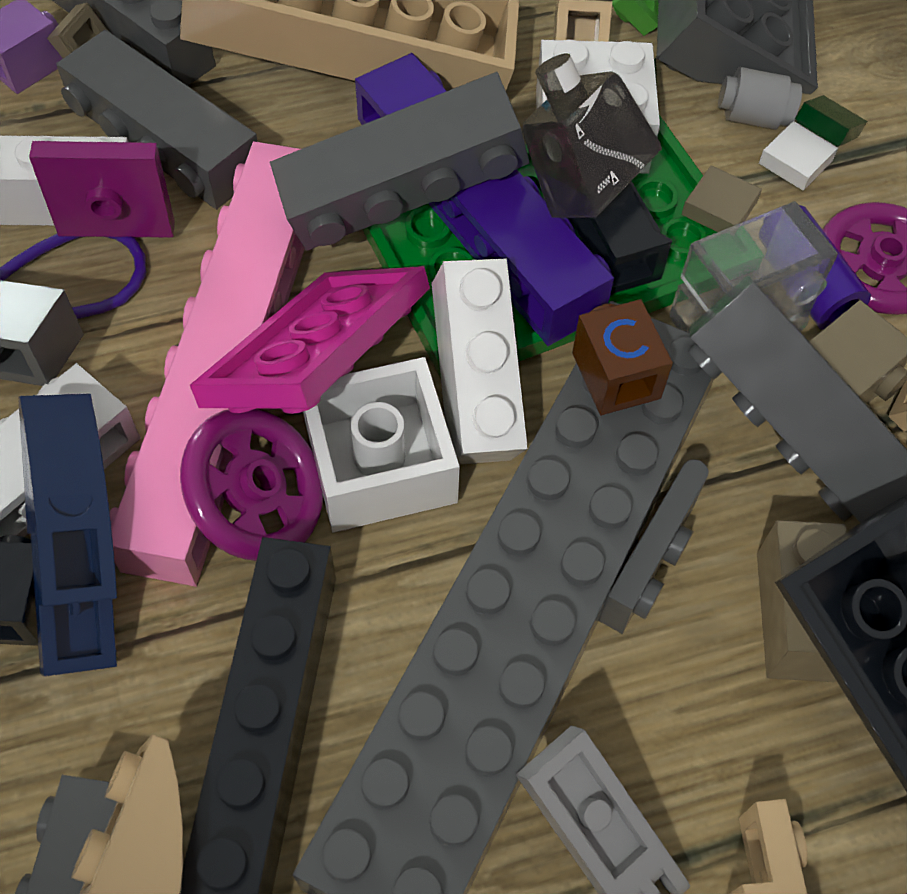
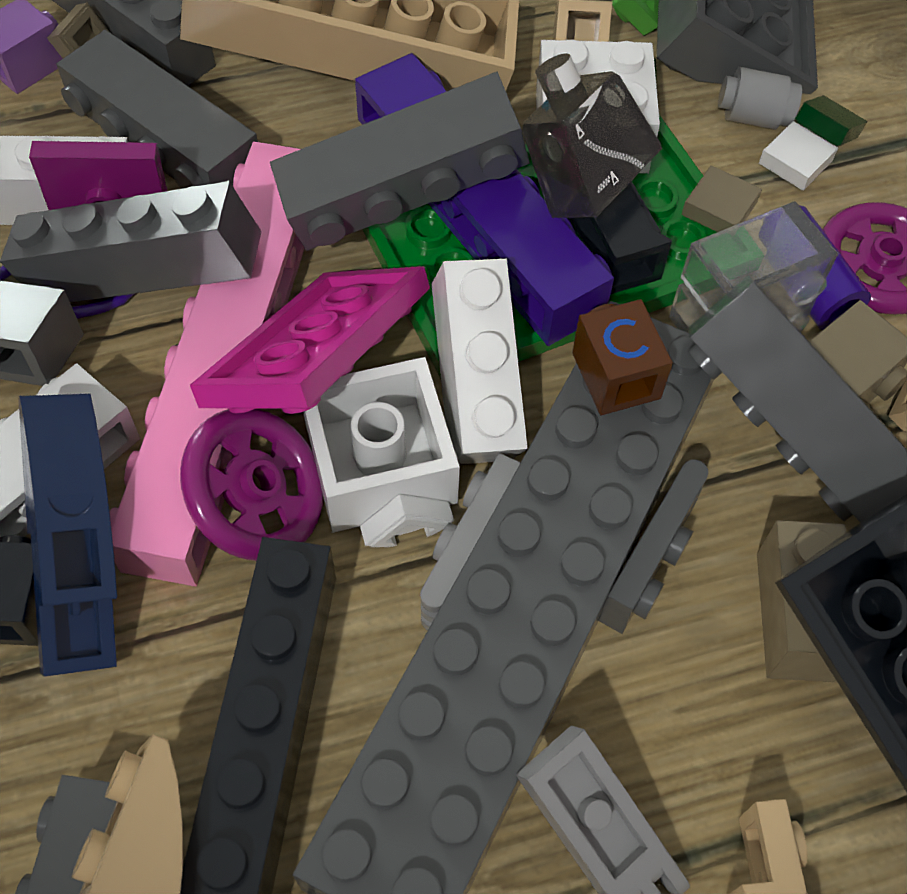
(136, 243): none -> dark grey brick
(404, 516): none -> white tile
(458, 541): none -> light grey hinge

